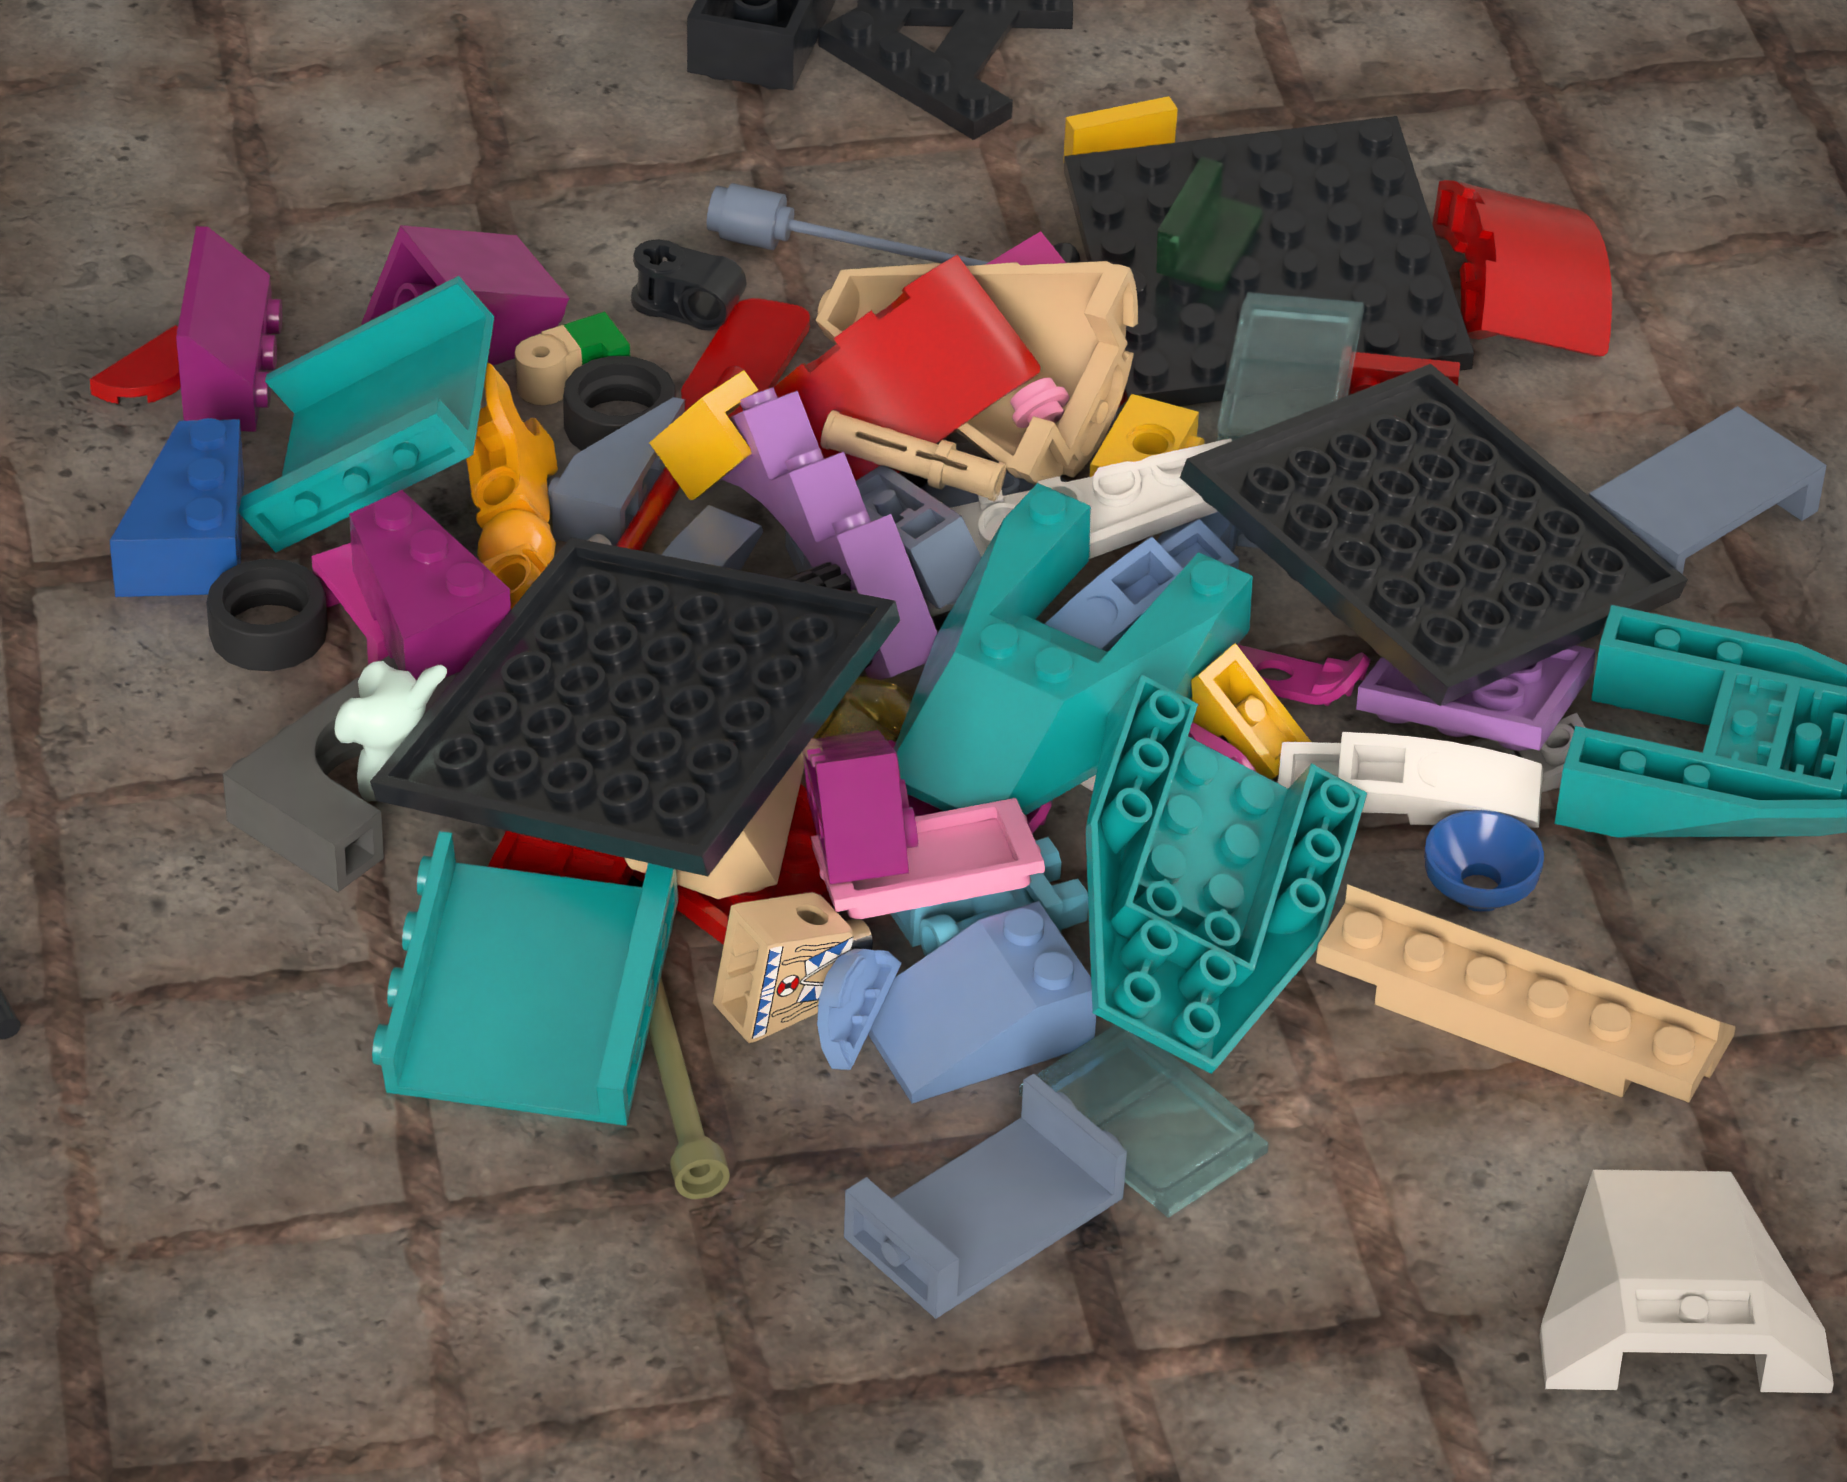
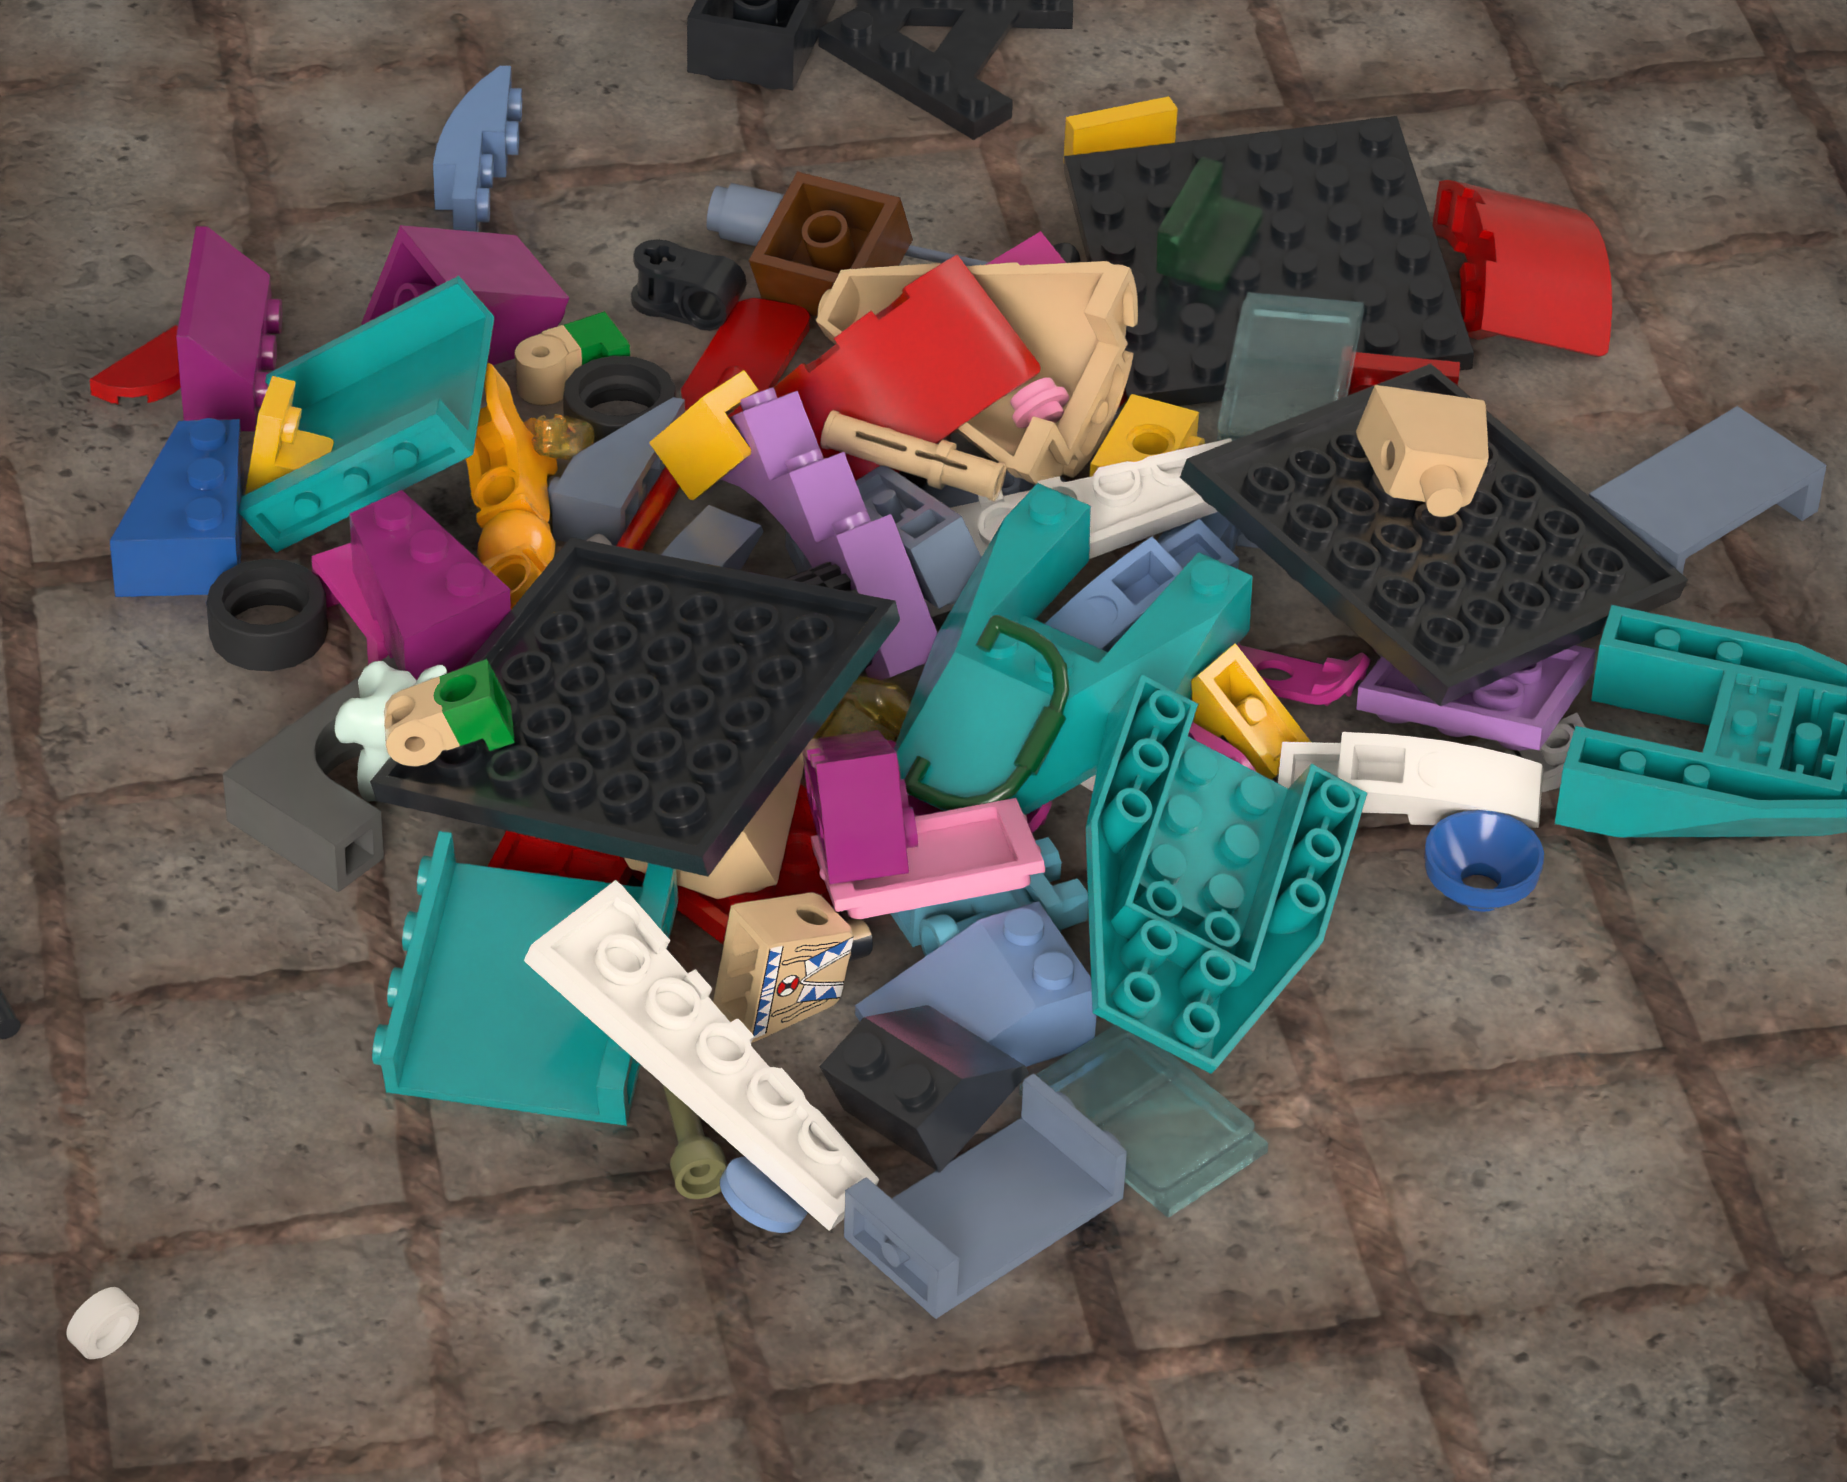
(103, 1323): none -> white tile
(277, 441): none -> yellow slope
(447, 715): none -> leg
(477, 148): none -> medium blue slope
(562, 436): none -> clear yellow arm
(624, 979): none -> white wing
(759, 1198): none -> medium blue piece
(825, 230): none -> reddish brown brick
(851, 1002): medium blue tile -> none
(921, 1080): none -> black slope
(1039, 739): none -> dark green piece
(1426, 446): none -> tan torso
(1521, 1000): tan slope -> none
(1676, 1271): white wedge -> none

